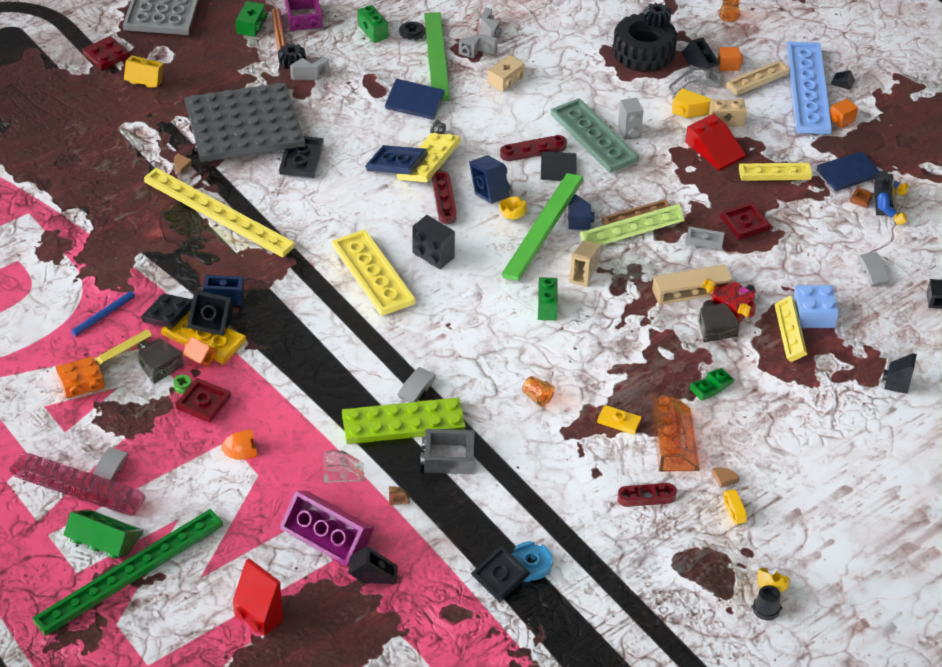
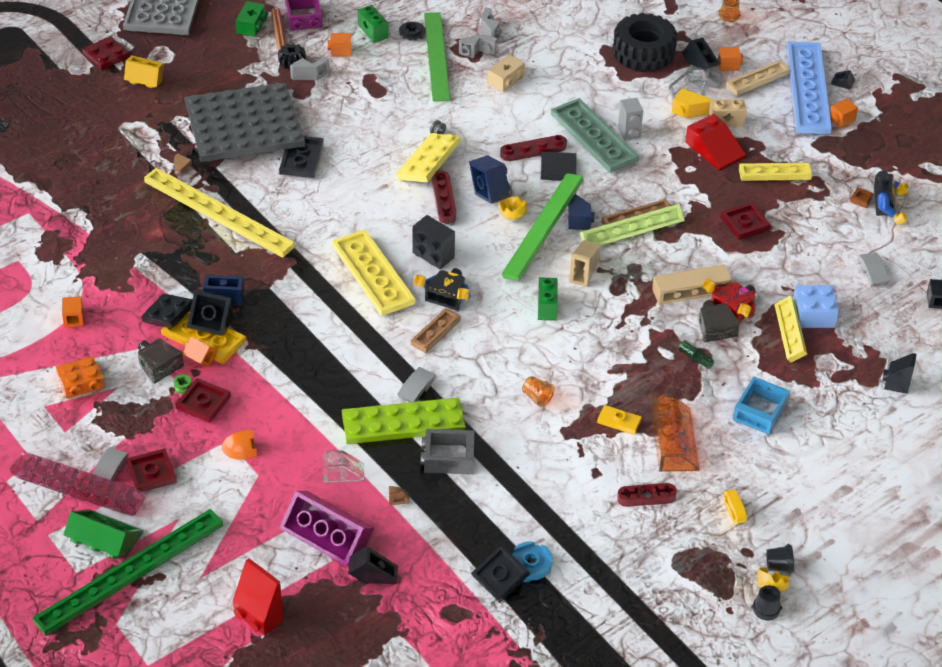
(72, 311): none -> orange brick
(103, 313): blue bar -> none
(123, 347): light yellow tile -> none
(151, 470): none -> dark red plate
(340, 44): none -> orange brick
(396, 159): dark blue tile -> none
(414, 99): dark blue tile -> none
(435, 330): none -> medium nougat tile
(445, 288): none -> torso
(657, 15): black gear -> none
(696, 354): none -> clear green axle
(705, 238): light grey plate -> none
(713, 384): green slope -> none
(725, 476): medium nougat tile -> none
(755, 418): none -> dark azure window
(780, 559): none -> black piece
(848, 171): dark blue tile -> none

